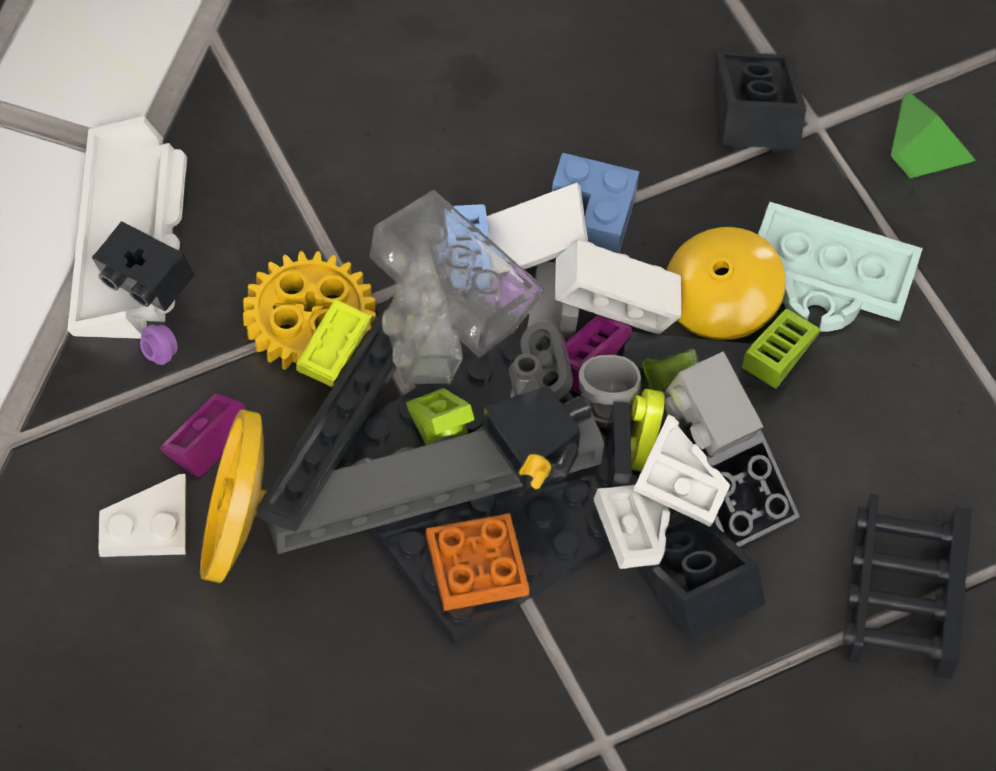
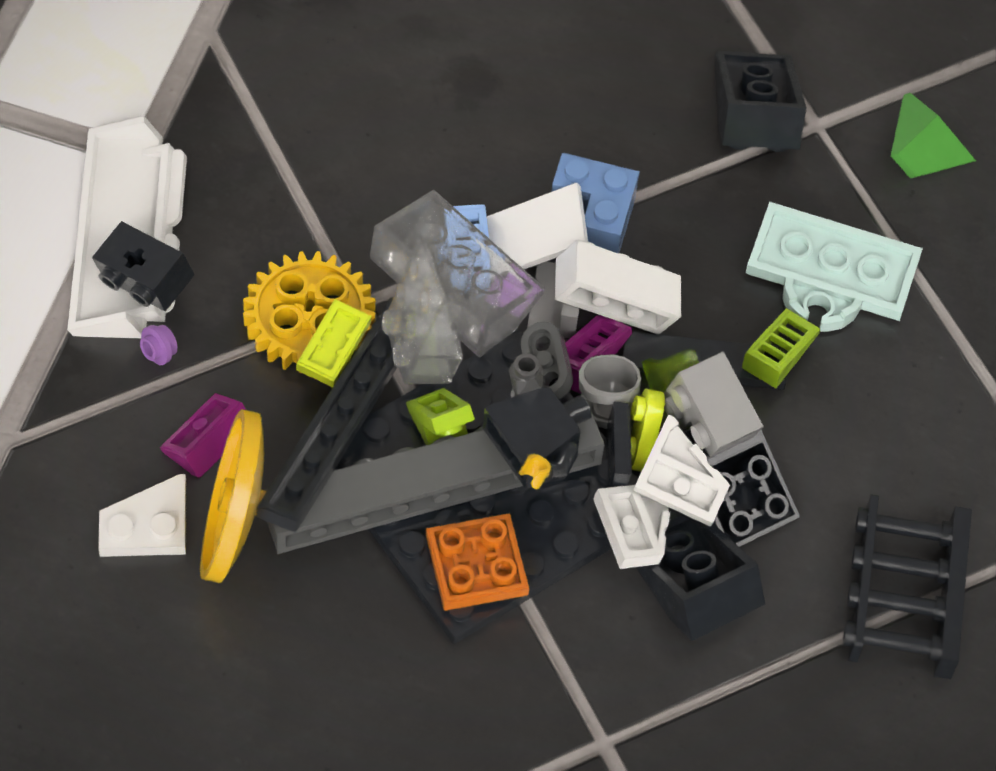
(730, 303): yellow dish -> none

